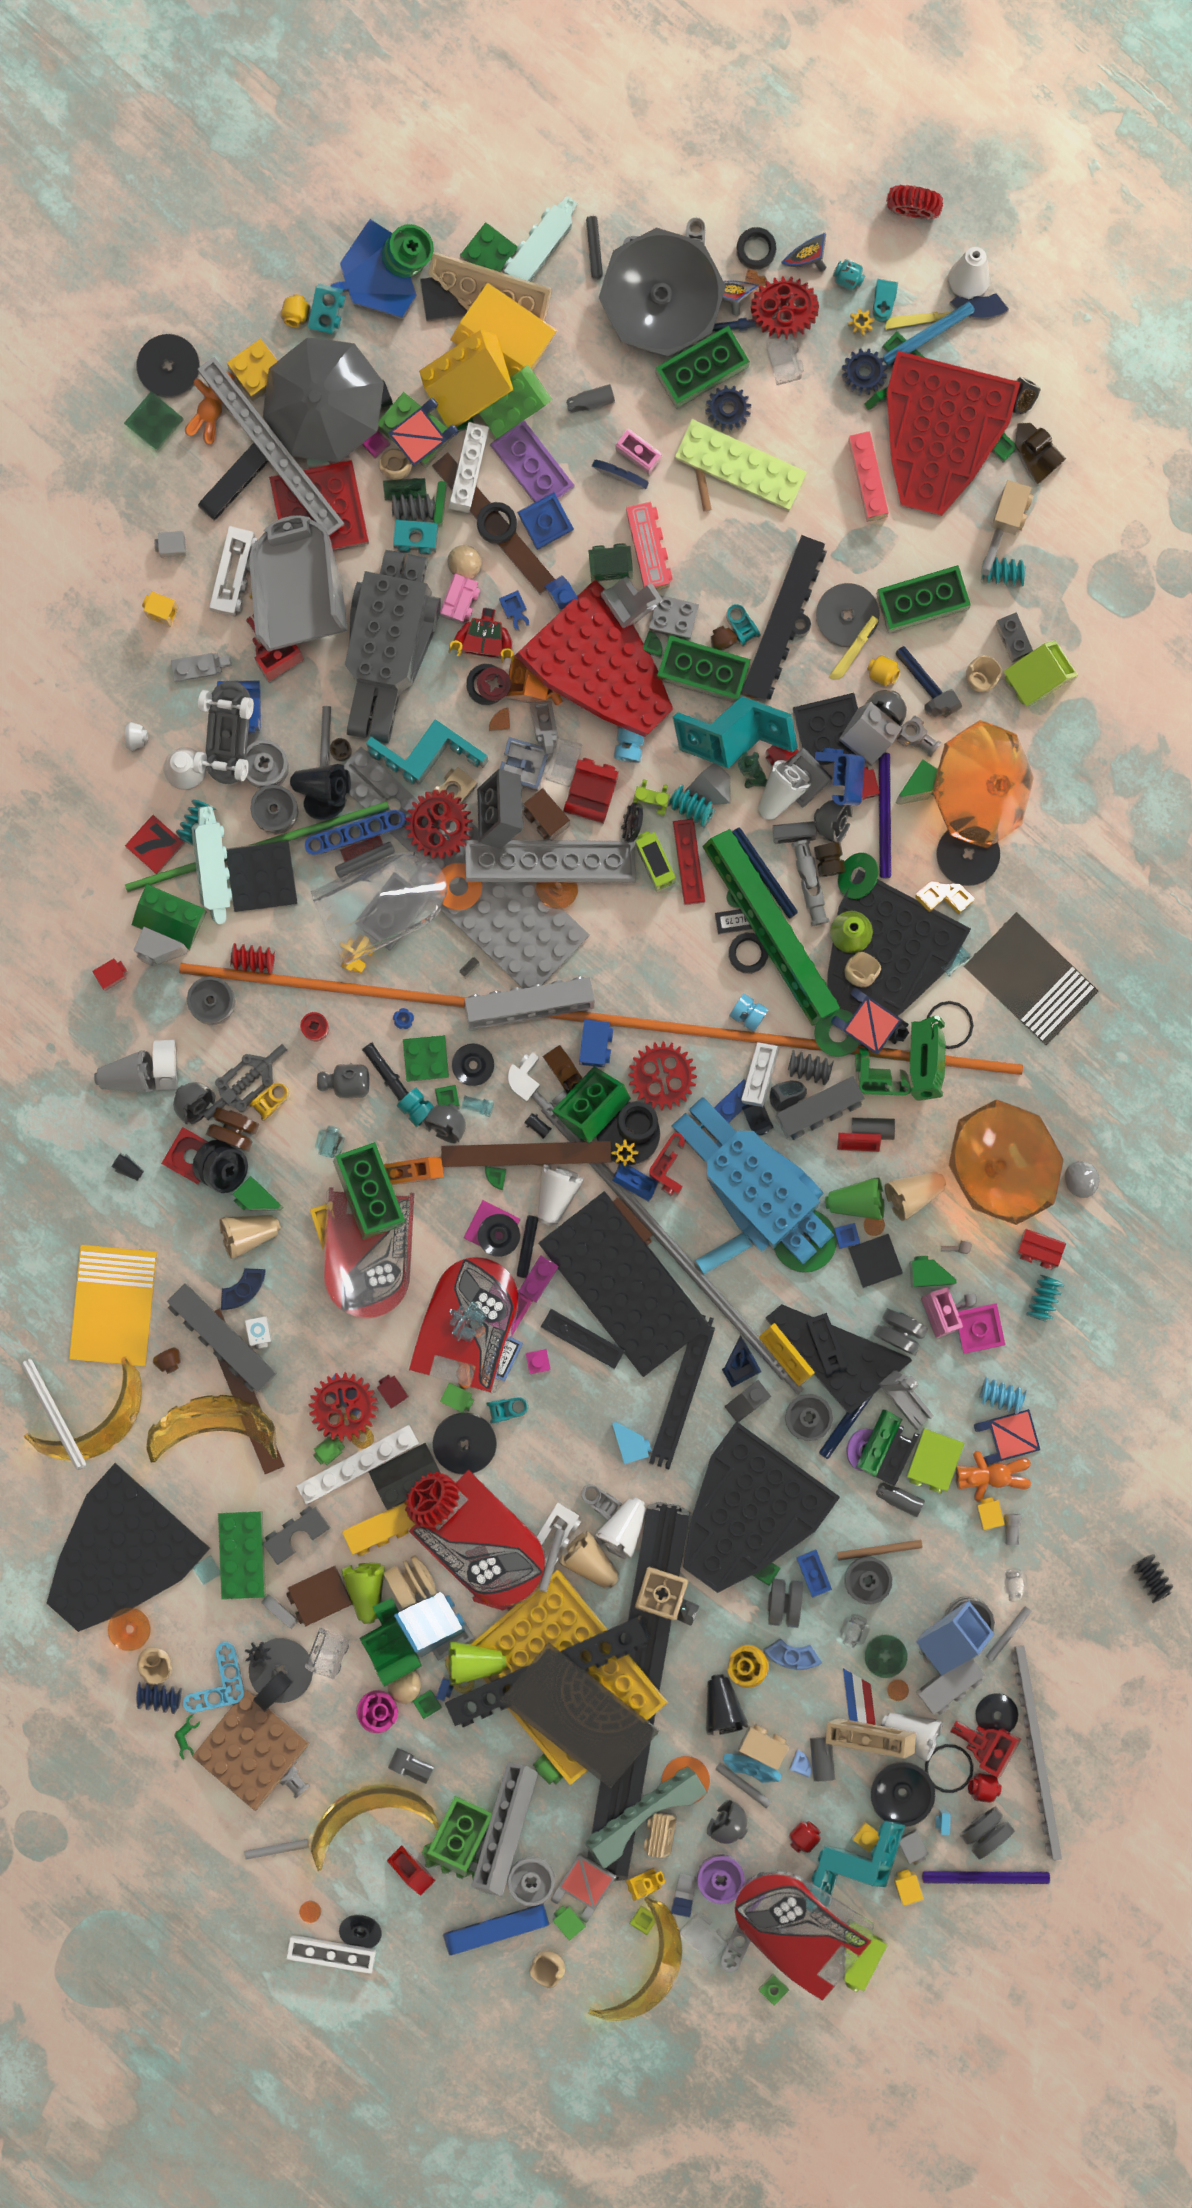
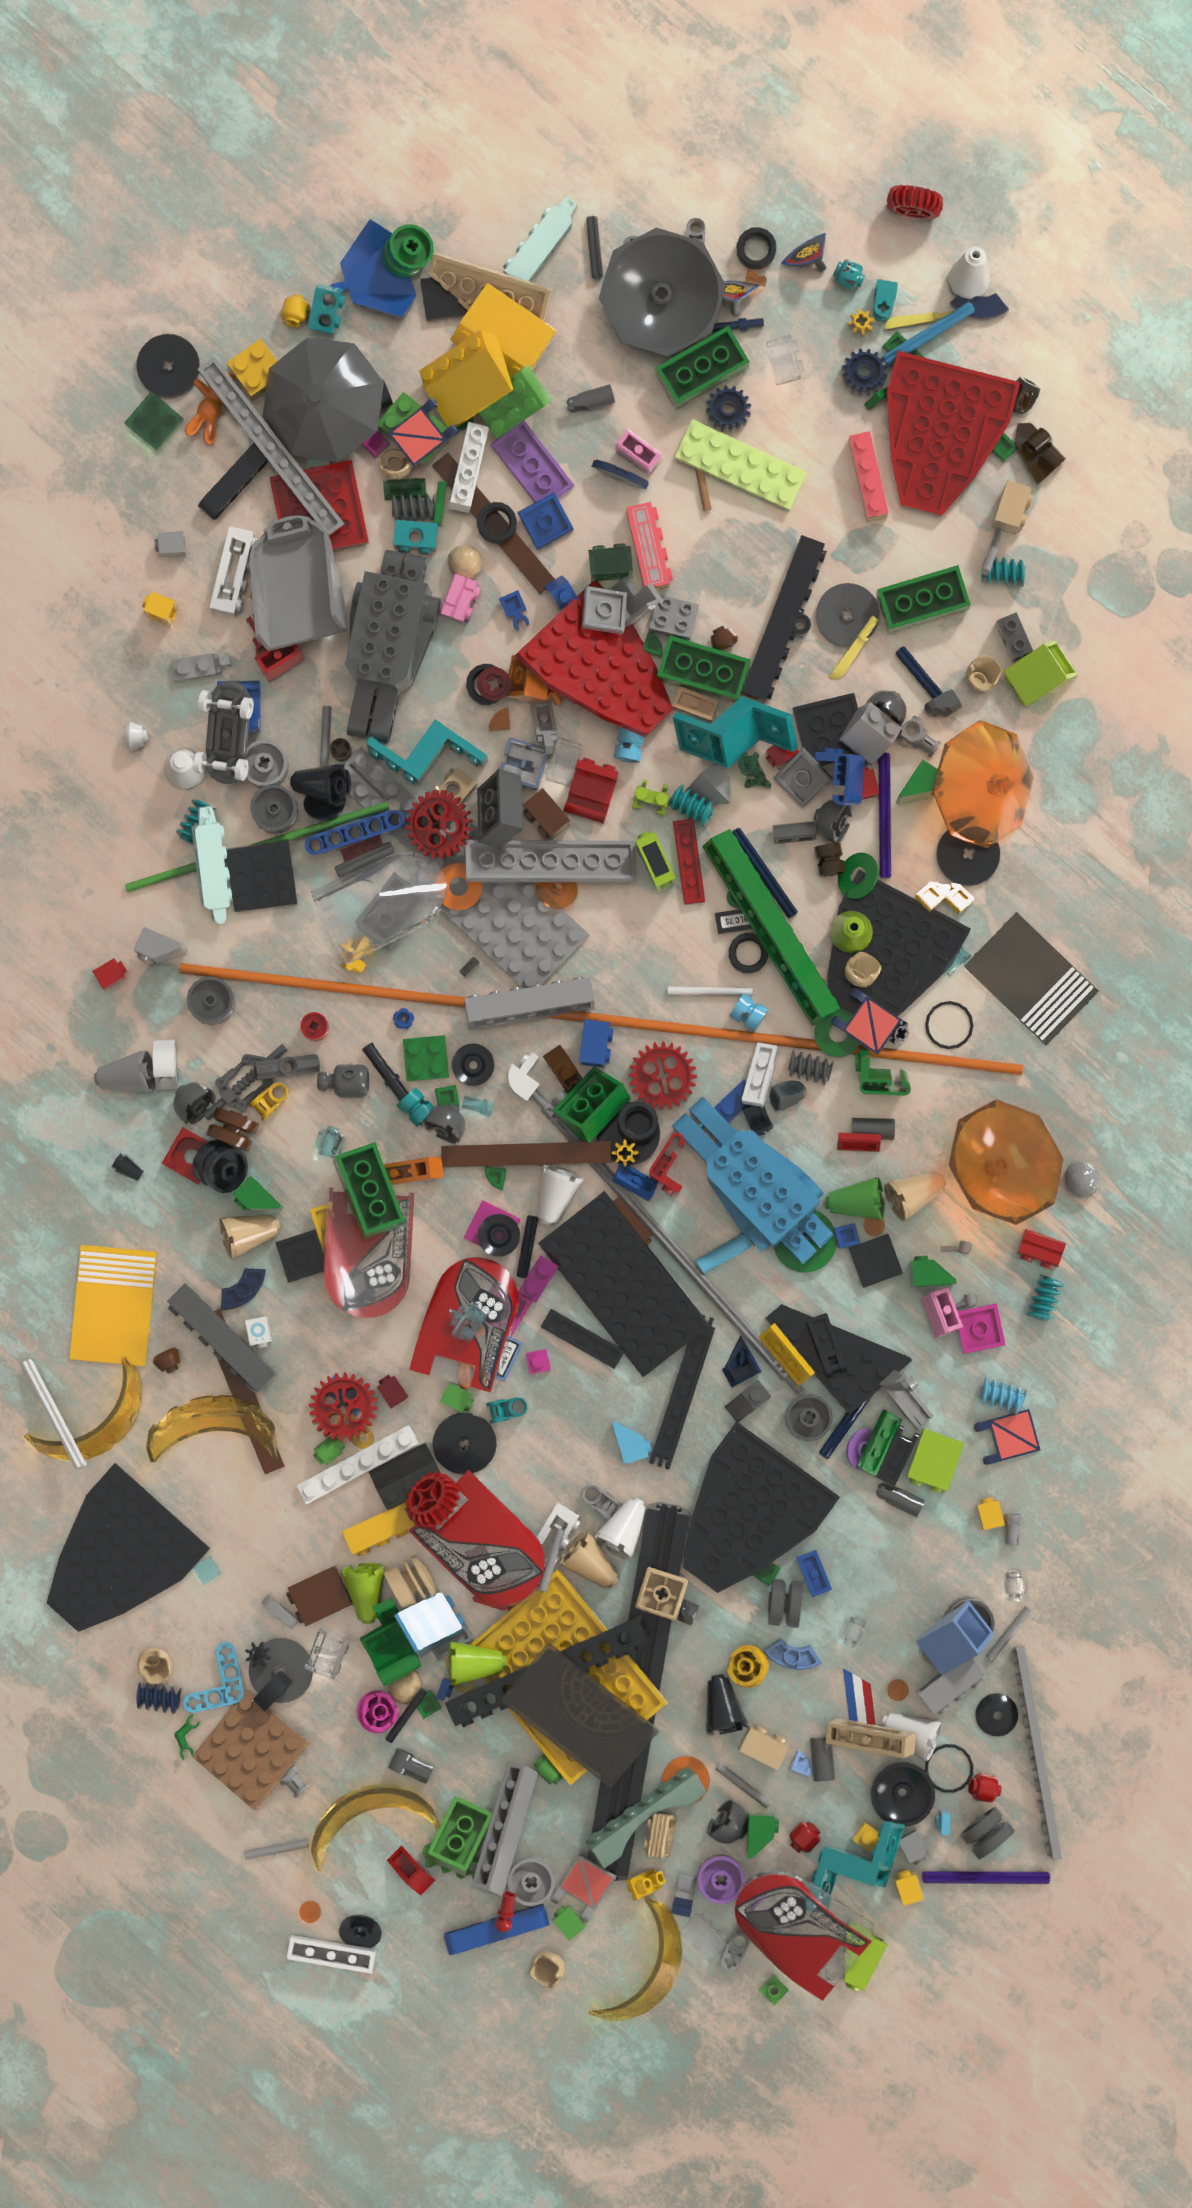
(118, 1633): clear orange dish -> none
(154, 844): red tile -> none
(168, 915): green slope -> none
(242, 1555): green brick -> none
(252, 958): red piece -> none
(273, 1068): none -> dark grey piece
(279, 1543): dark grey arch -> none
(301, 1255): none -> black plate
(406, 1715): none -> black bar
(484, 638): torso -> none
(489, 249): green plate -> none
(504, 1923): none -> red pin
(537, 1125): black pin -> none
(604, 610): none -> light grey tile
(632, 822): black wheel -> none
(643, 1920): lime tile -> none
(695, 703): none -> light nougat plate
(710, 991): none -> white bar
(742, 625): teal piece -> none
(751, 1767): medium azure tile -> none
(760, 1831): none -> green slope
(782, 789): white cone -> none
(784, 307): red gear -> none
(807, 871): light grey piece -> none
(819, 1107): dark grey brick -> none
(870, 1551): medium nougat bar -> none
(872, 1592): dark grey wheel -> none
(883, 670): yellow head -> none
(892, 1665): clear green brick -> none
(901, 1329): dark grey wheel -> none
(927, 1058): green piece -> none
(992, 1748): red brick -> none
(996, 1475): orange animal -> none
(1153, 1578): black piece -> none

